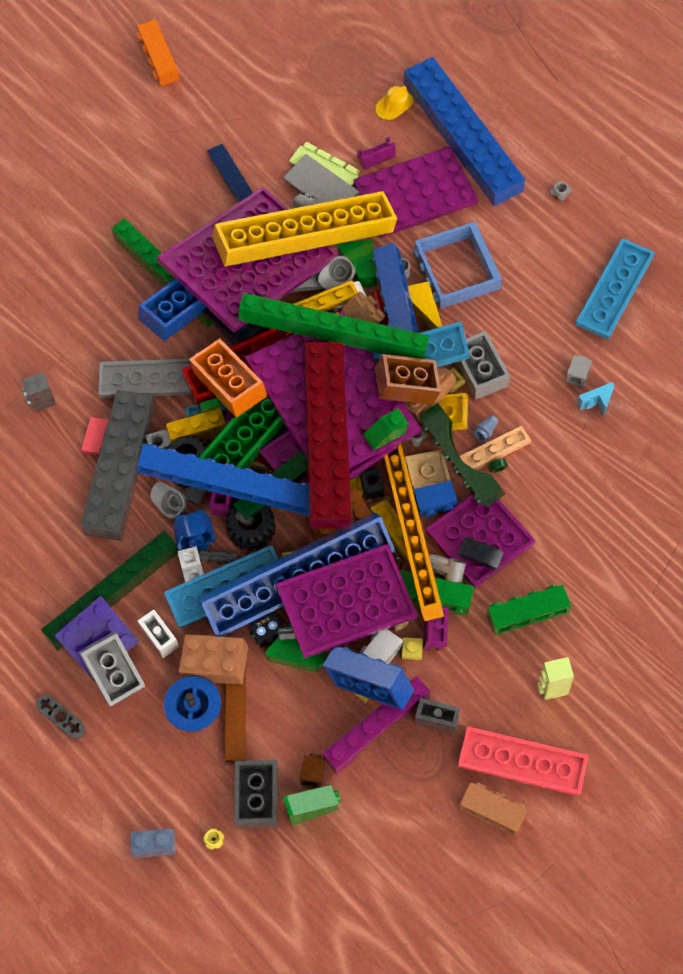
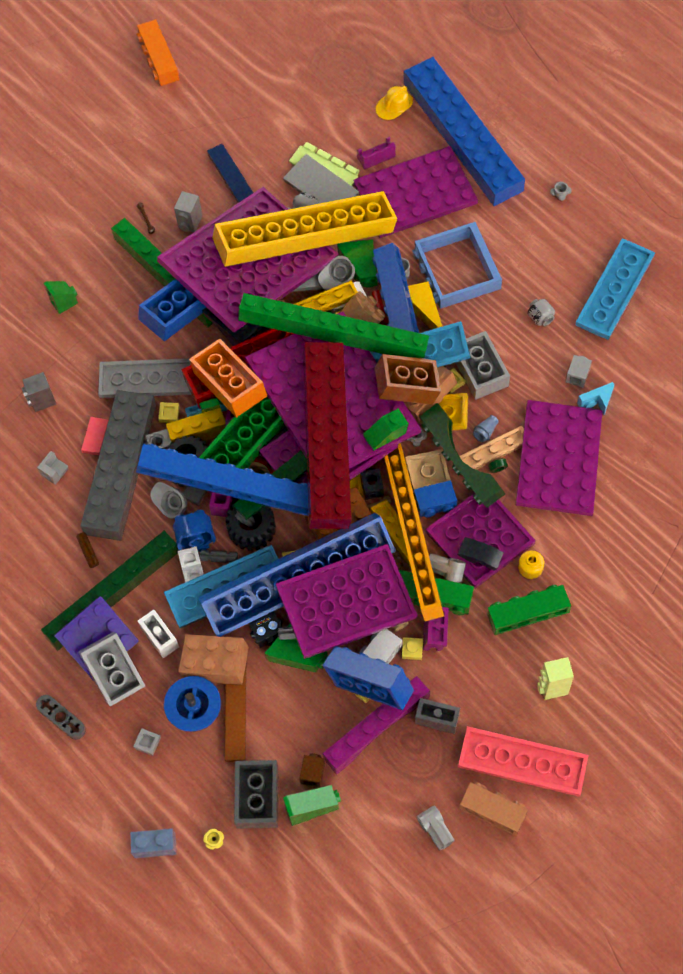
(52, 468): none -> light grey panel
(61, 295): none -> green slope
(87, 550): none -> reddish brown axle
(147, 742): none -> light grey plate
(151, 229): none -> reddish brown hinge
(168, 412): none -> light yellow plate
(188, 212): none -> light grey brick
(433, 823): none -> light grey piece
(531, 564): none -> yellow head
(541, 312): none -> light grey head
(559, 458): none -> magenta plate

